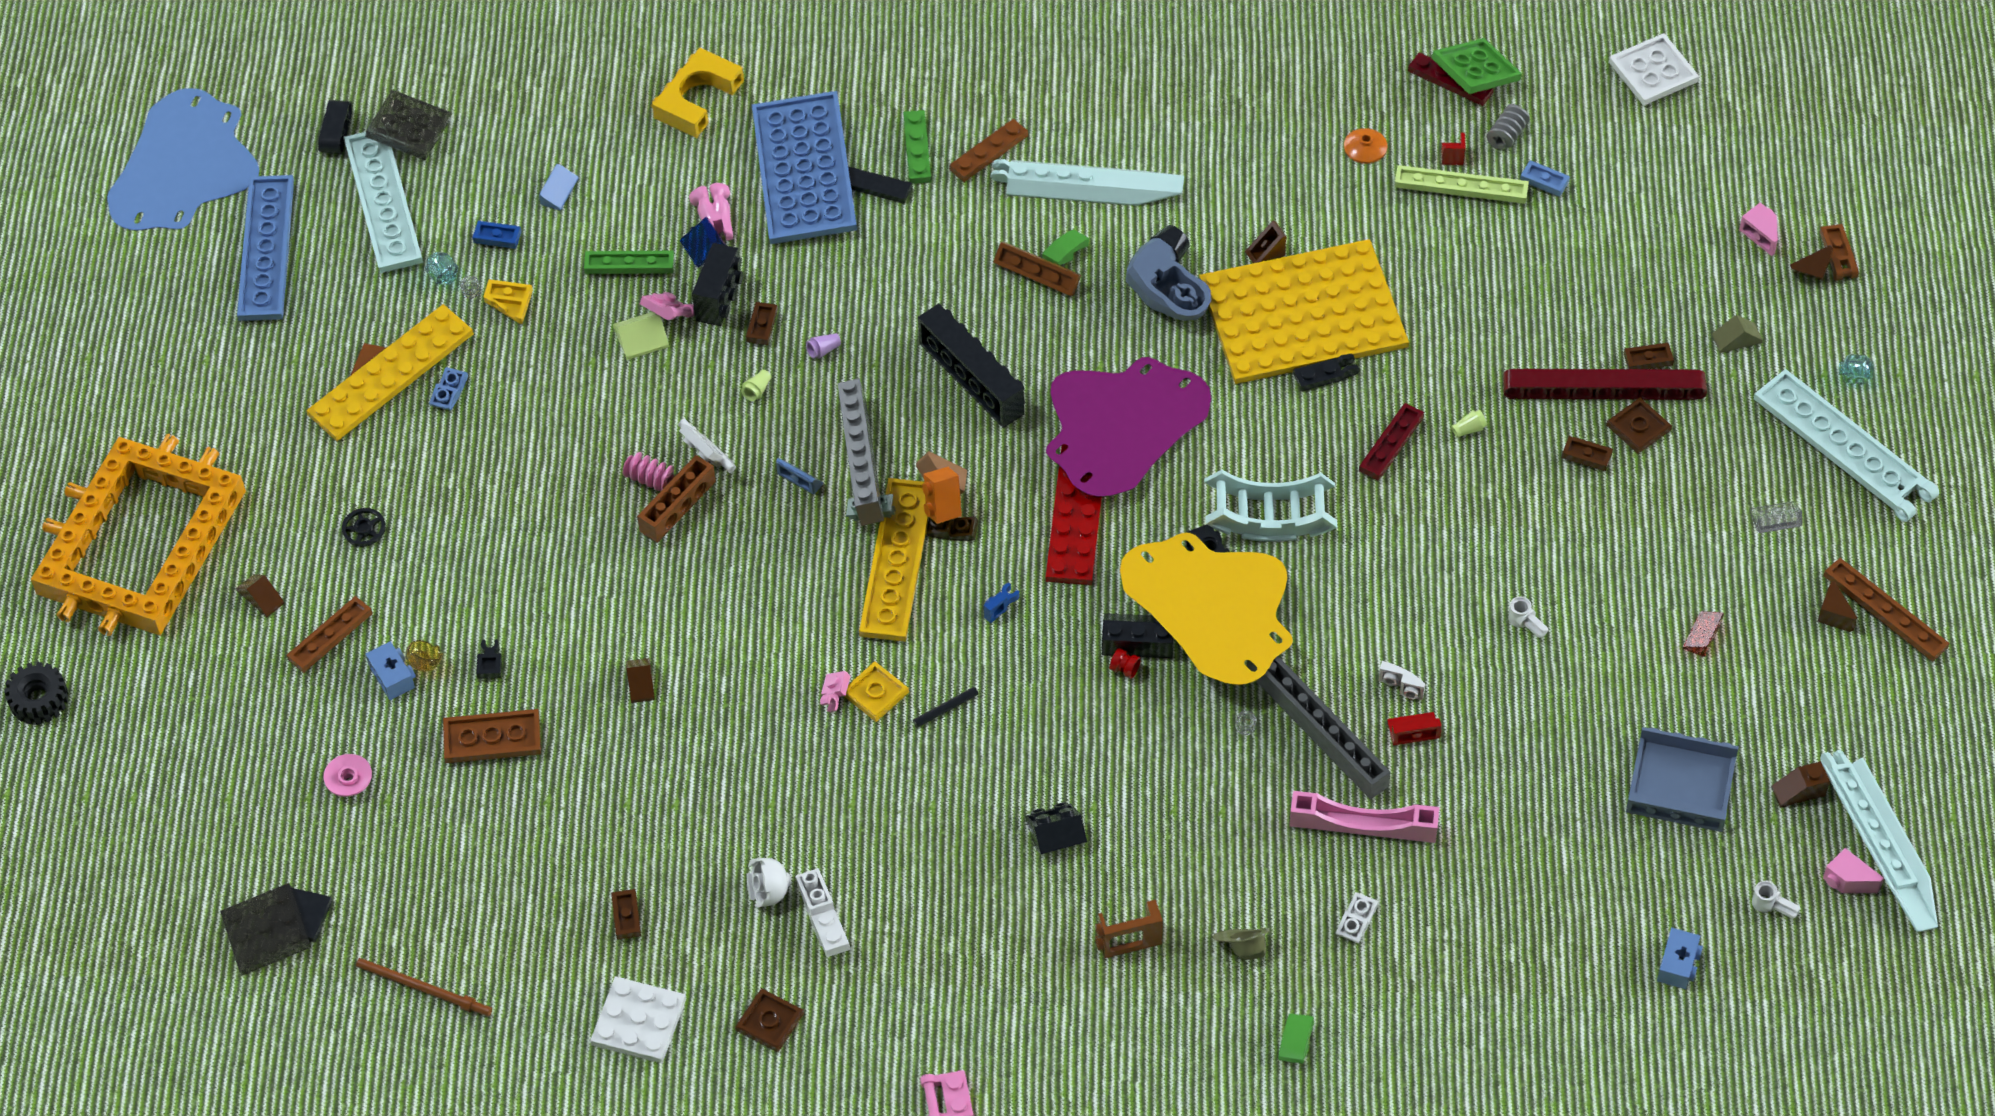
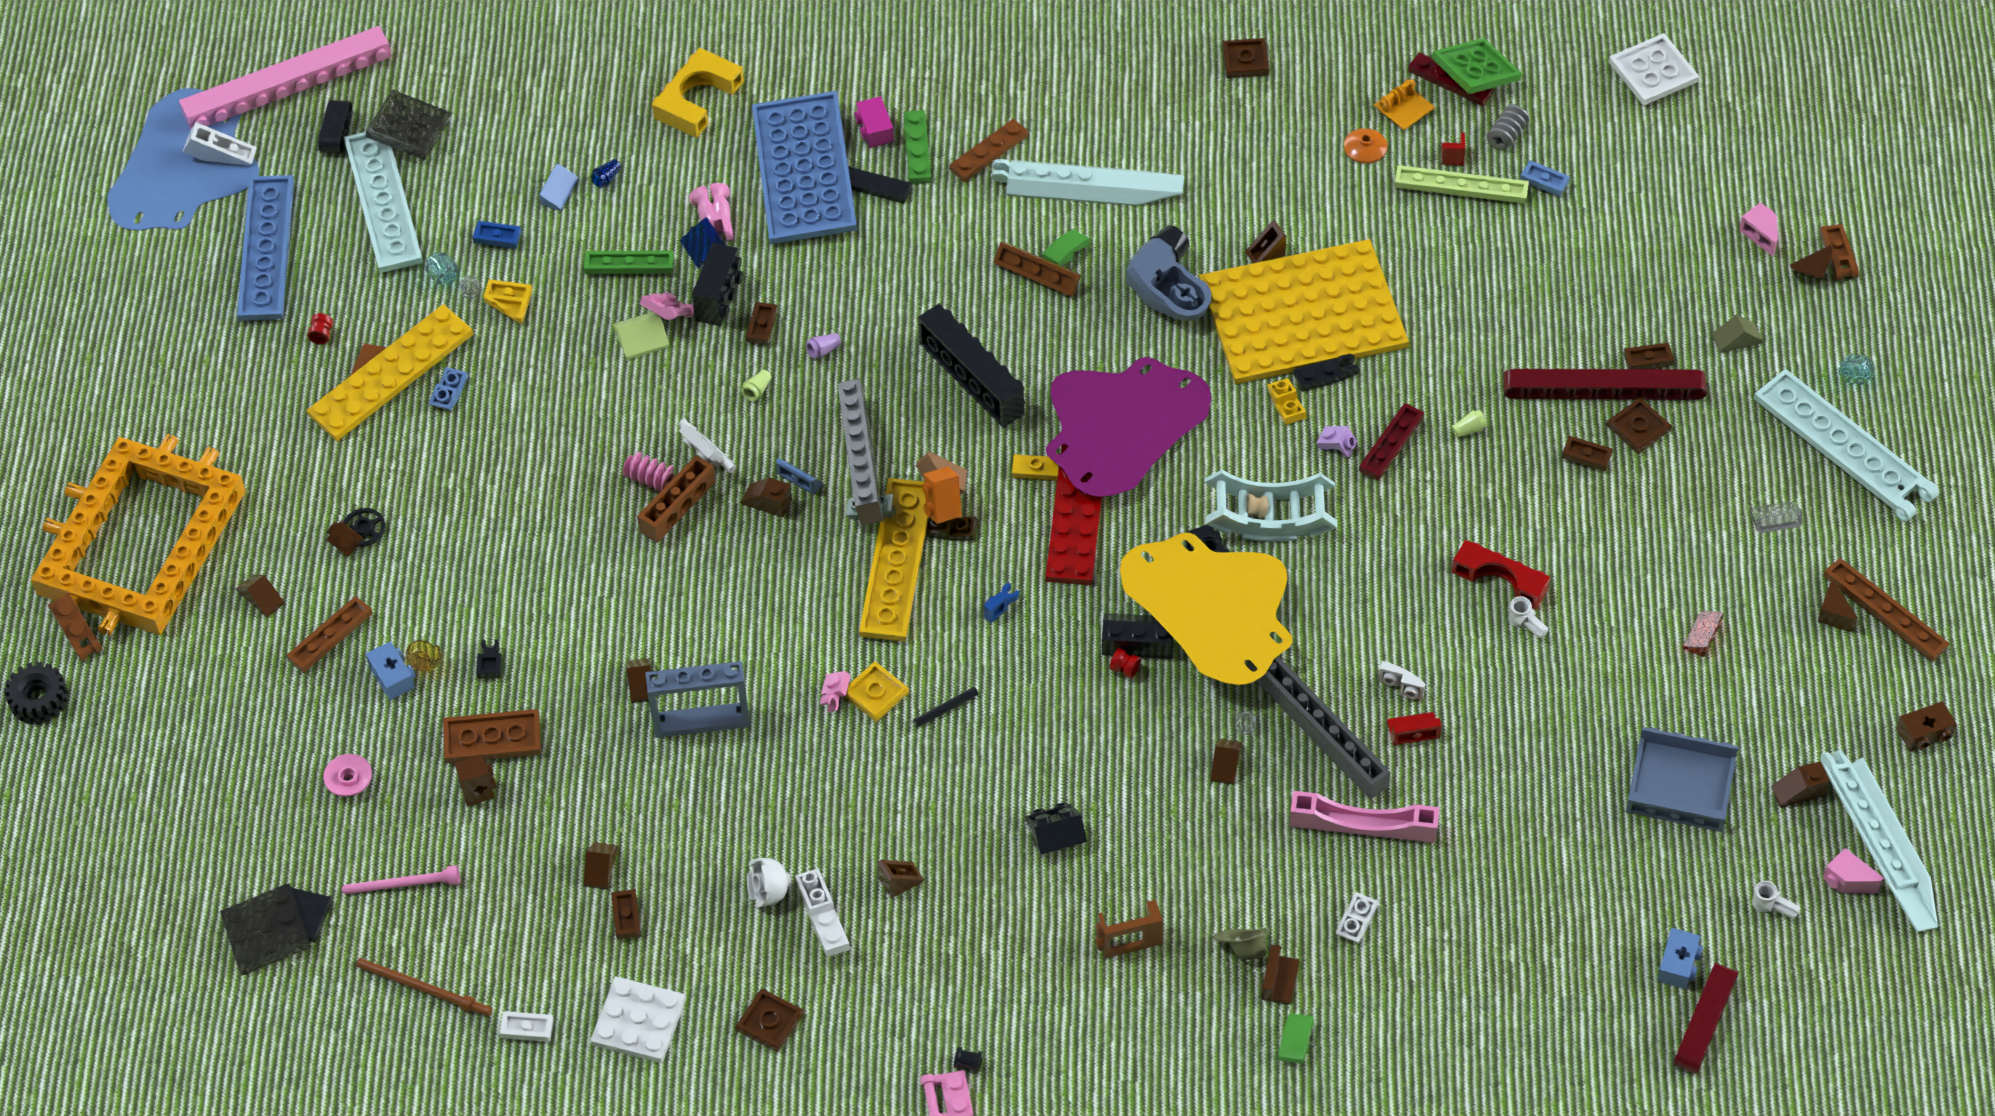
(74, 626): none -> dark orange plate
(217, 147): none -> white slope
(286, 78): none -> bright pink brick
(320, 328): none -> red wheel
(343, 537): none -> reddish brown bracket
(449, 875): none -> bright pink piece
(476, 779): none -> reddish brown brick
(526, 1026): none -> white plate
(599, 865): none -> reddish brown slope
(605, 173): none -> clear blue cone
(702, 718): none -> sand blue window
(768, 496): none -> reddish brown slope
(874, 122): none -> dark pink brick
(898, 876): none -> reddish brown slope
(968, 1059): none -> black bush
(1034, 467): none -> yellow plate
(1225, 761): none -> reddish brown slope
(1245, 57): none -> reddish brown tile
(1257, 506): none -> tan wheel
(1279, 977): none -> reddish brown panel
(1286, 402): none -> yellow slope
(1337, 438): none -> lavender bracket
(1404, 105): none -> light orange hinge
(1476, 561): none -> red arch
(1705, 1018): none -> dark red beam
(1926, 726): none -> reddish brown brick

